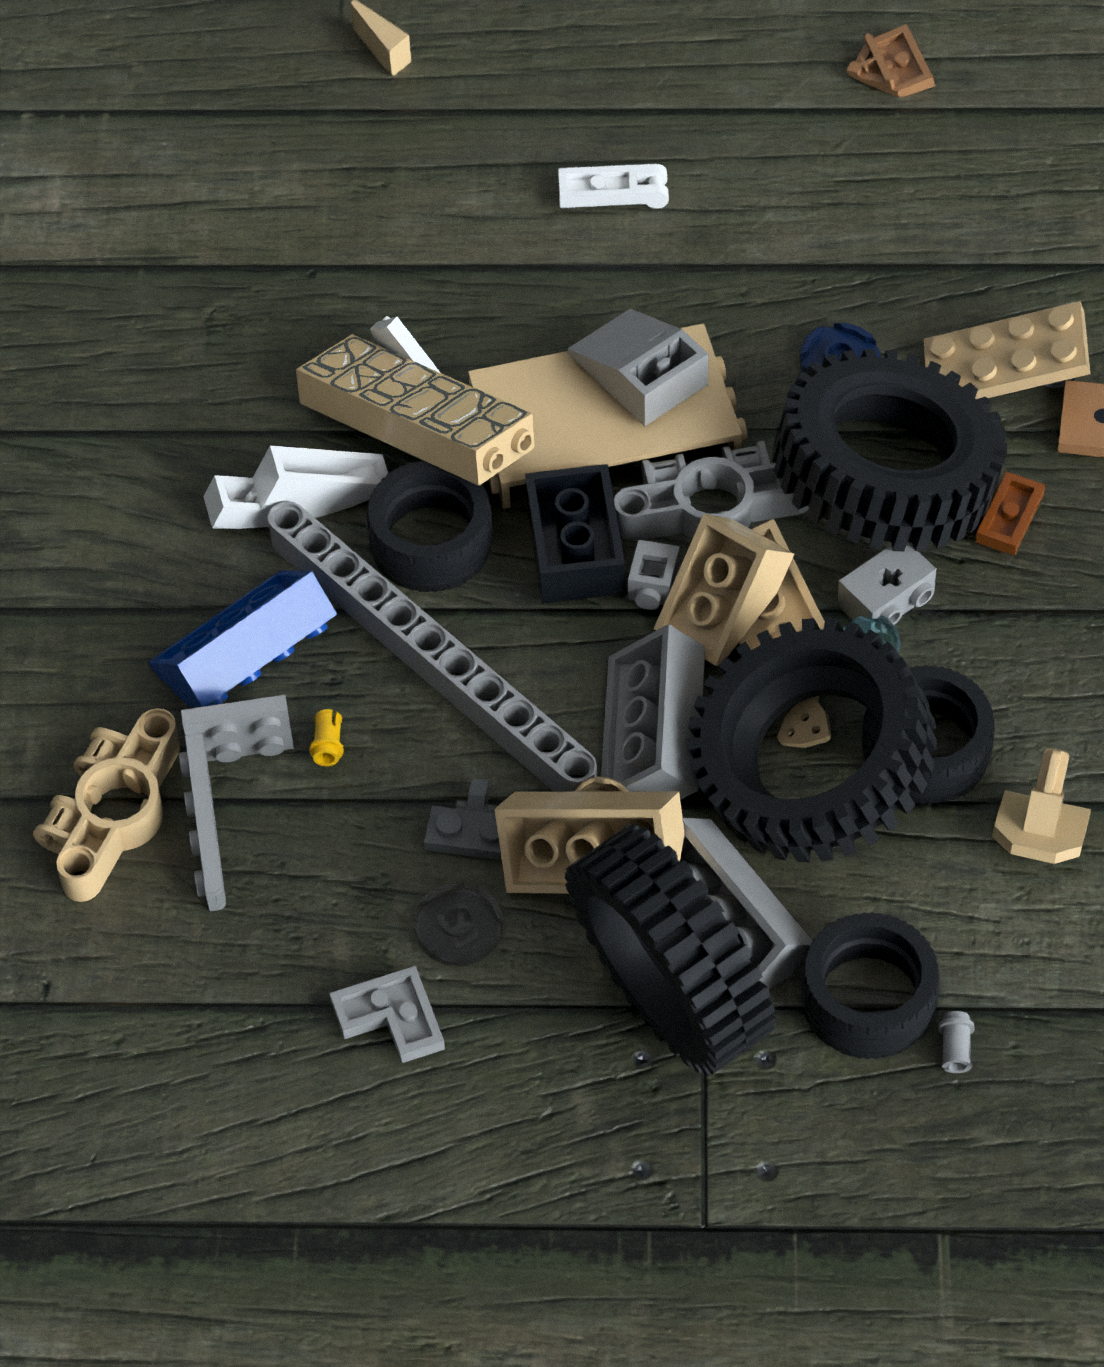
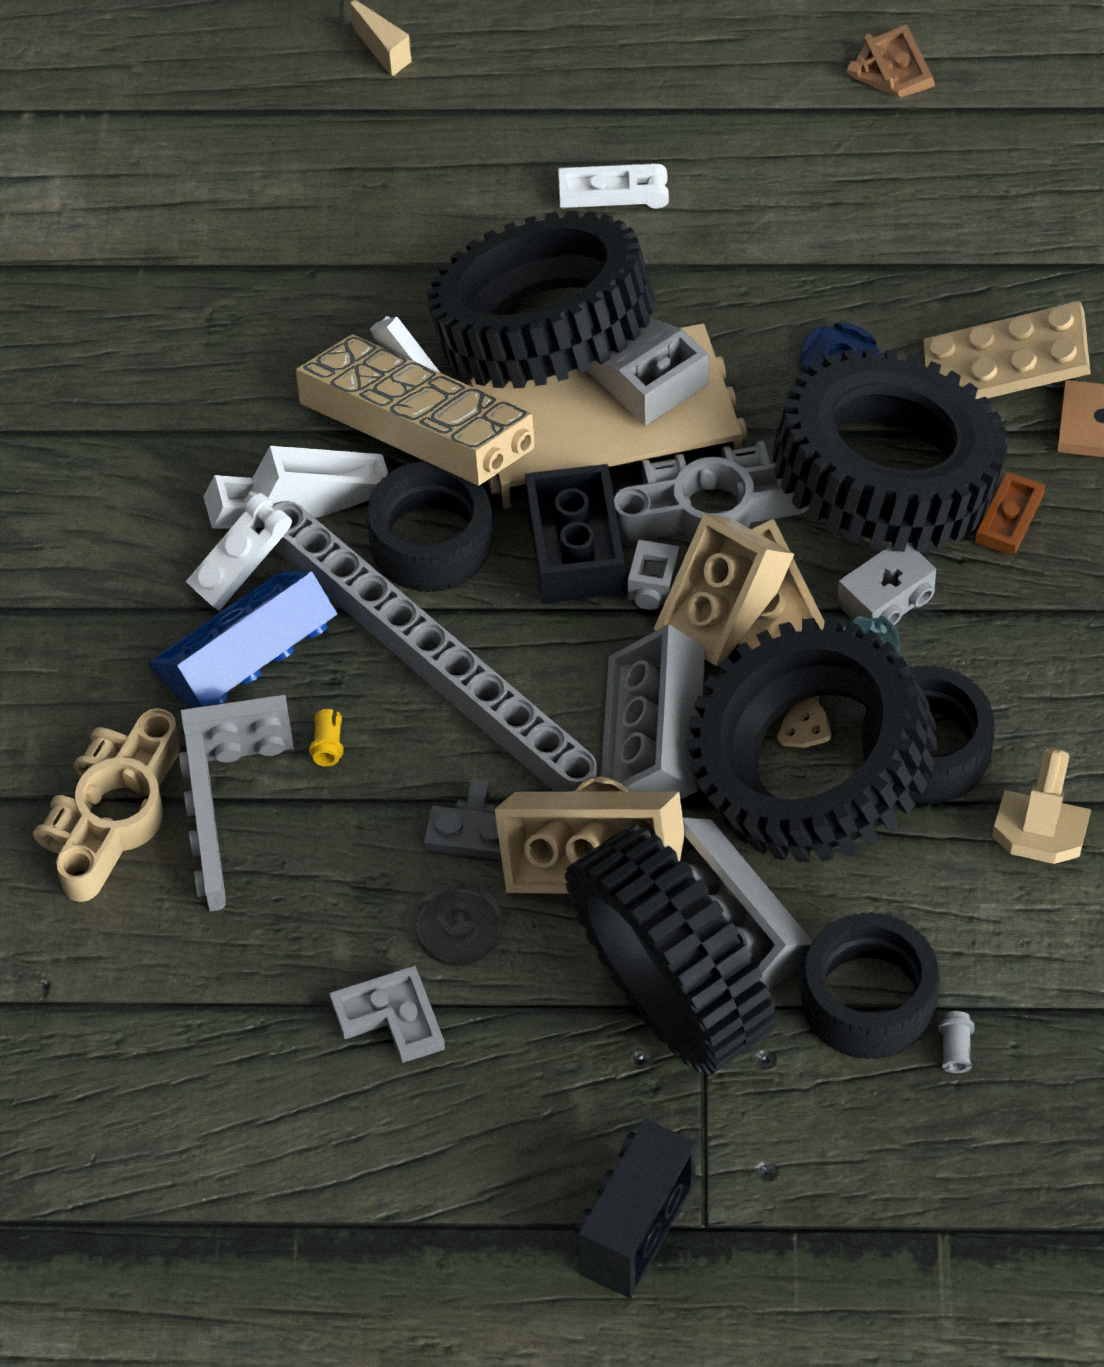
(239, 551): none -> white plate
(533, 259): none -> black tyre
(636, 1207): none -> black brick

